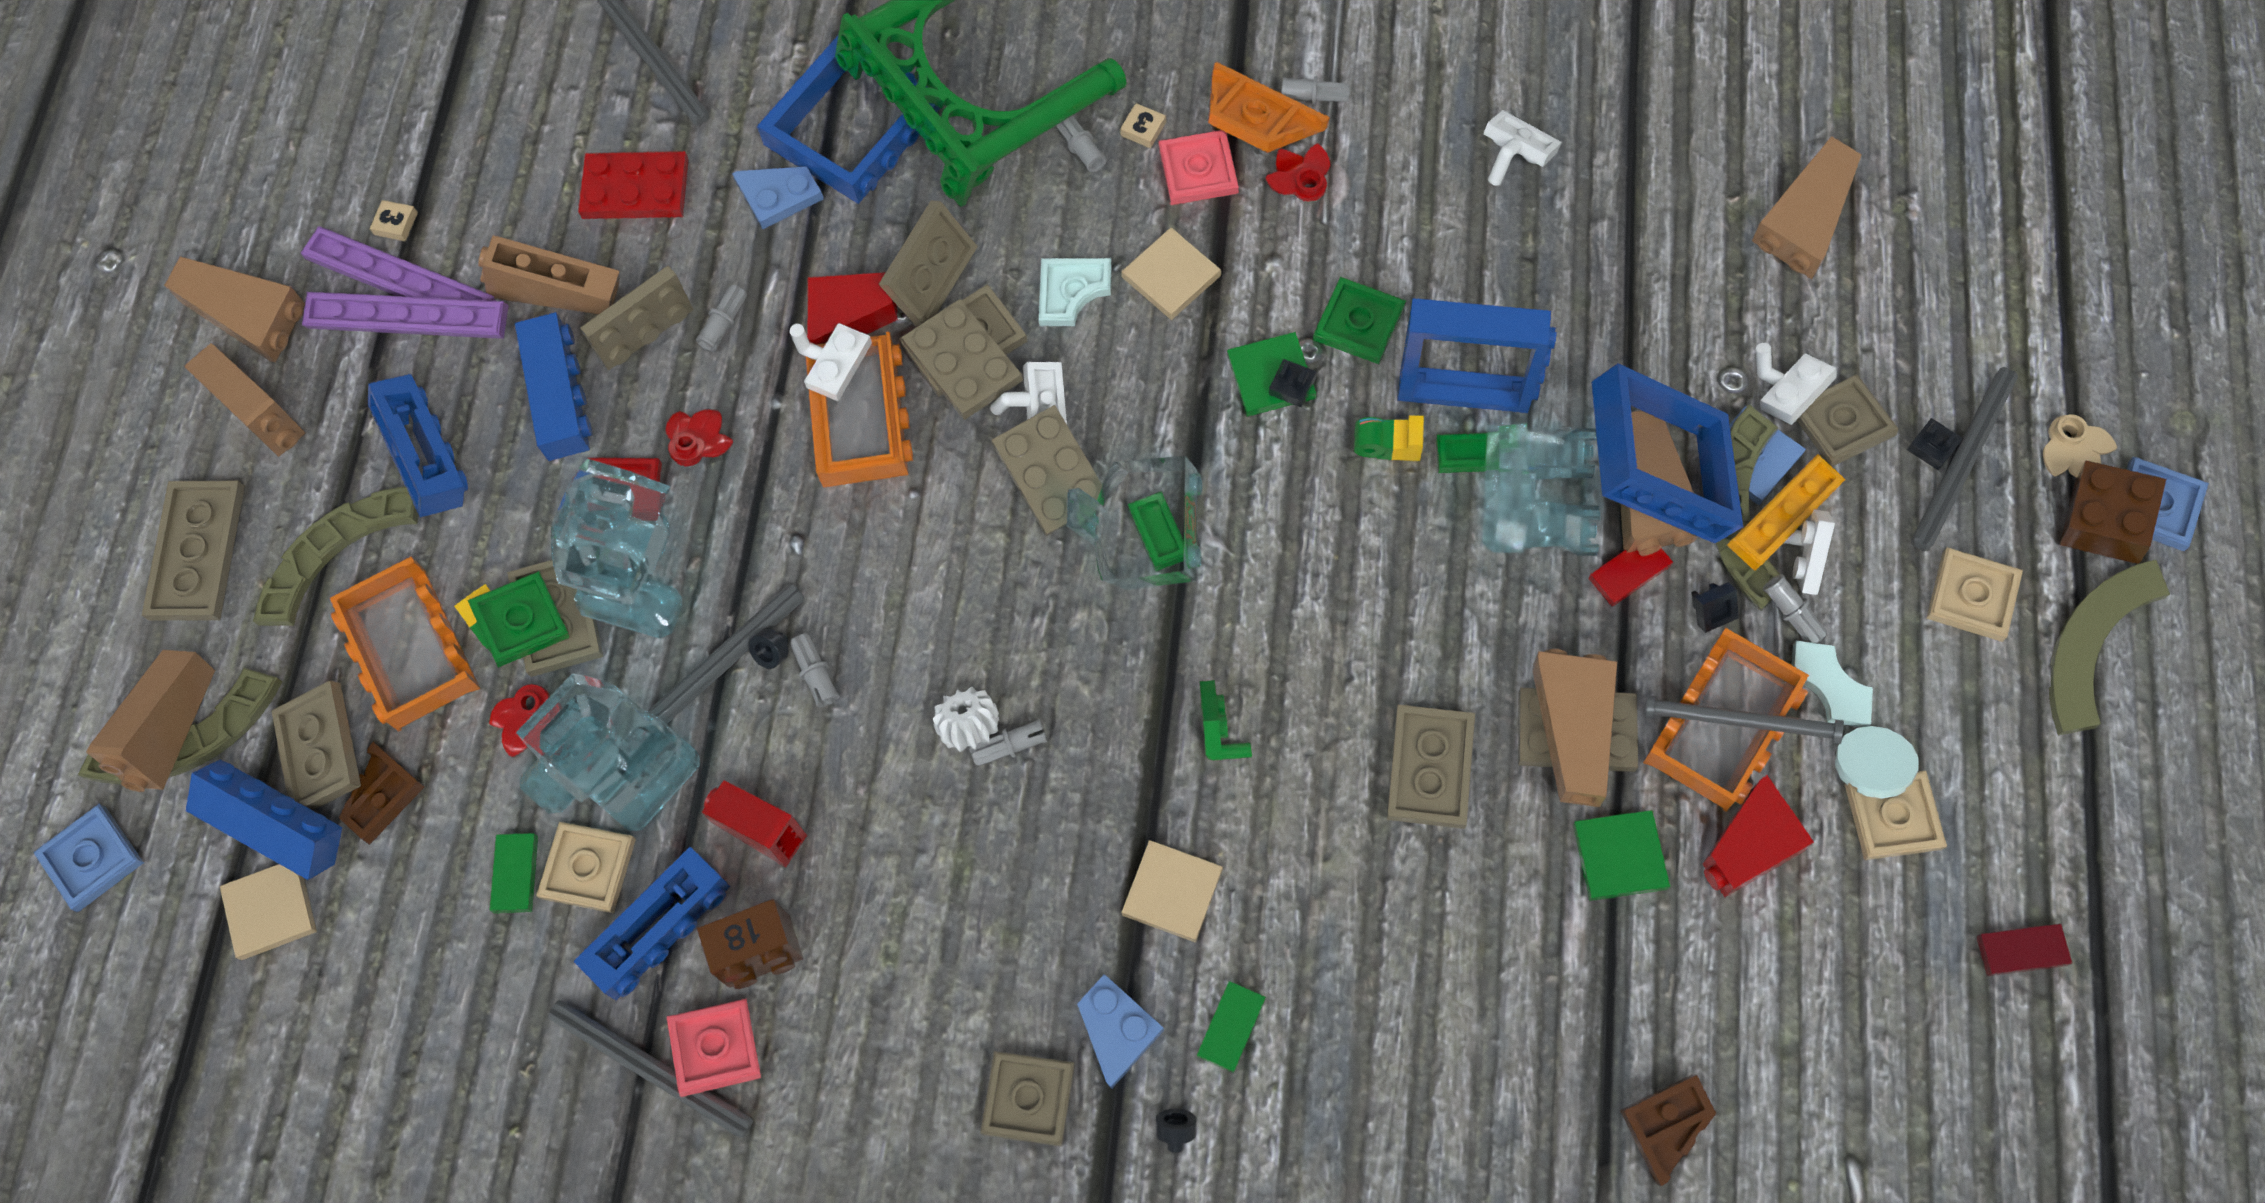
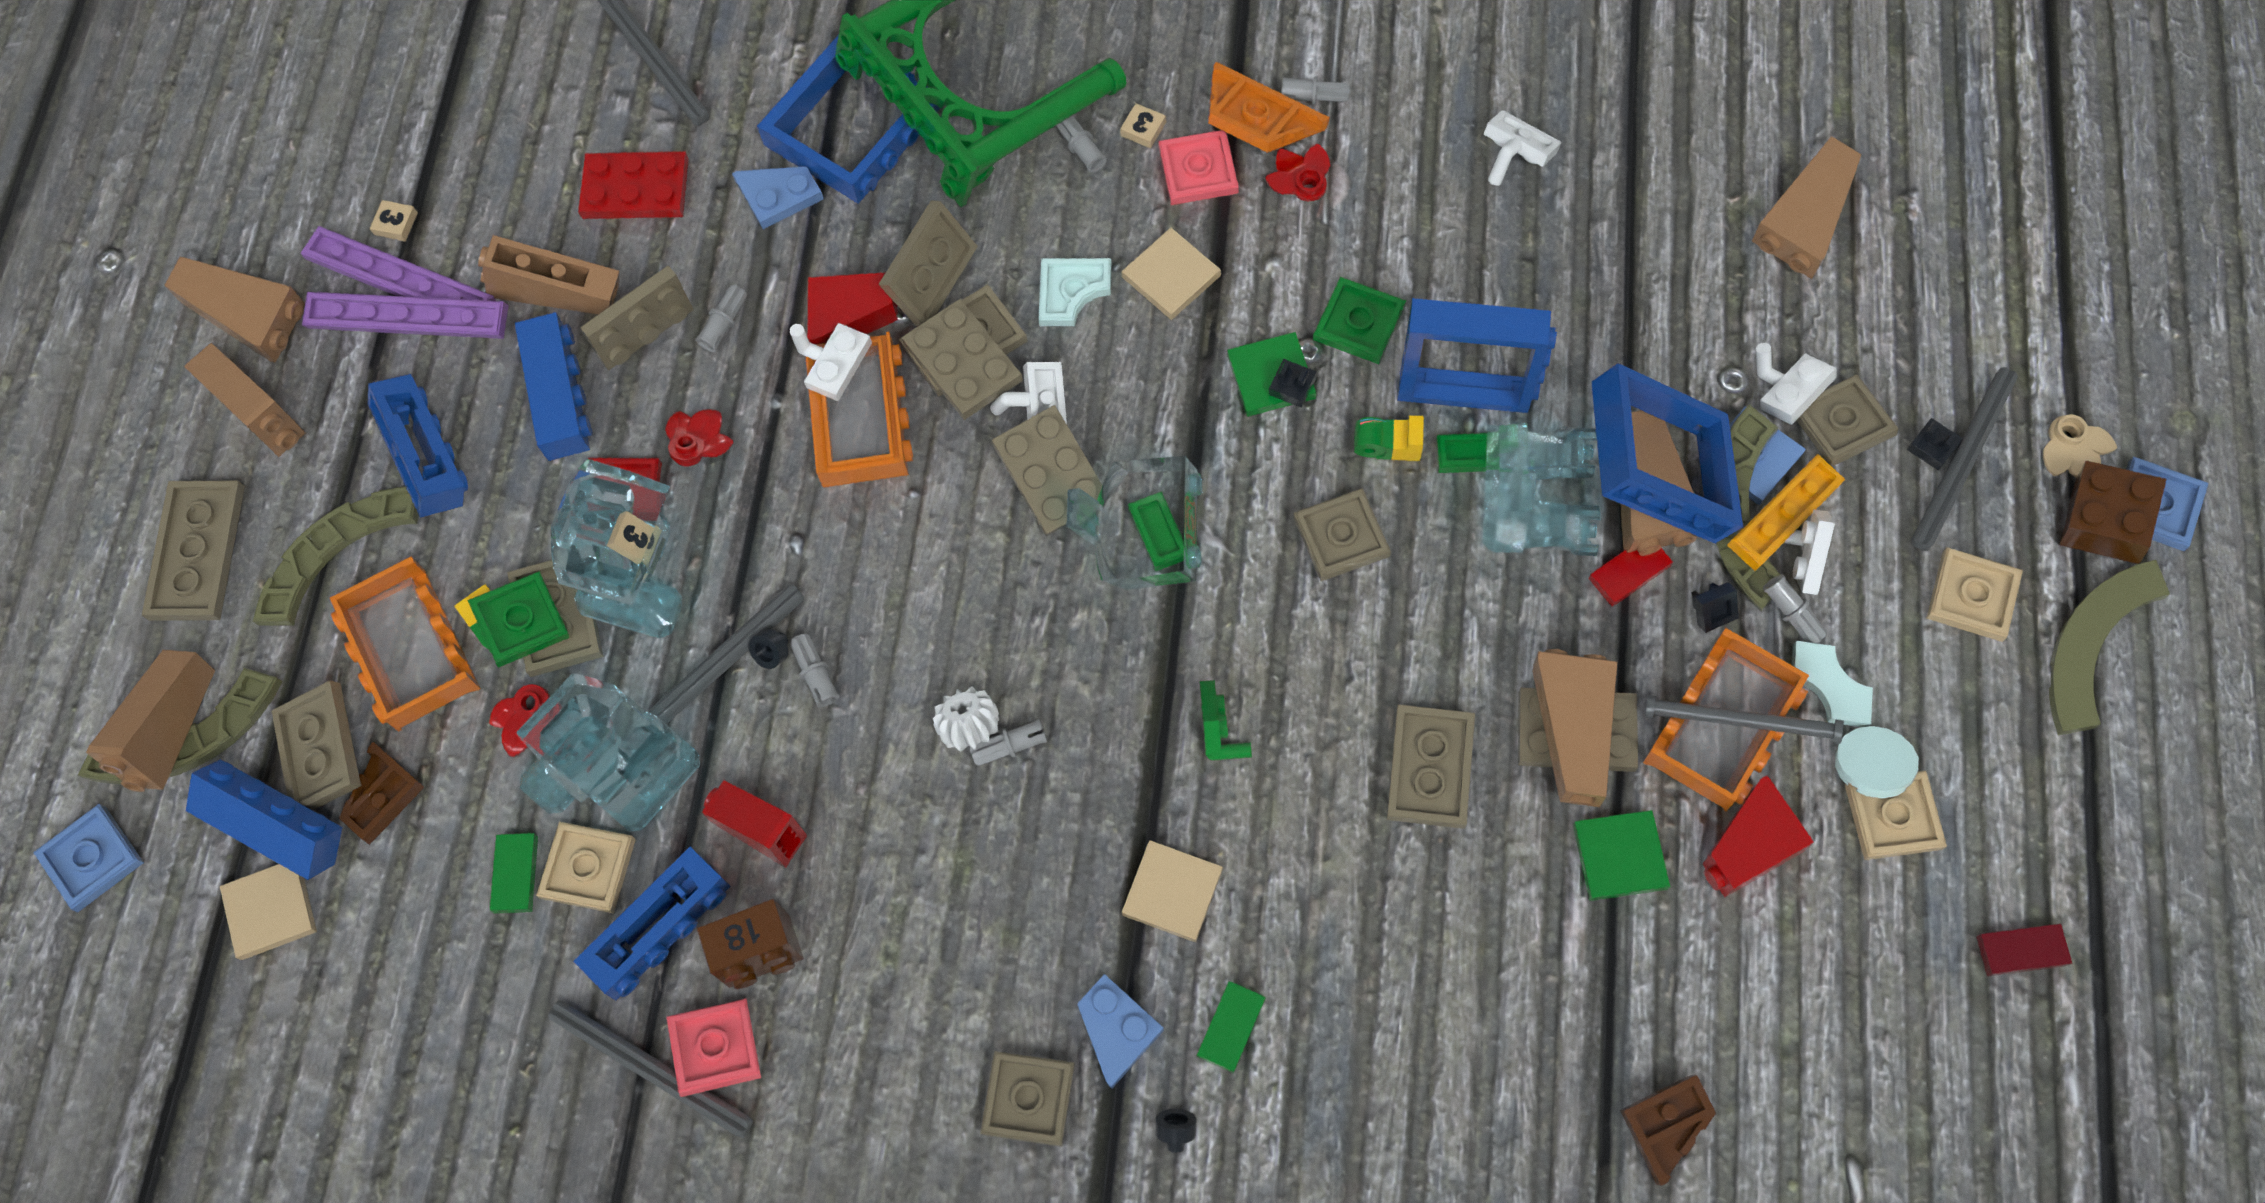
(630, 537): none -> tan tile
(1341, 534): none -> dark tan plate

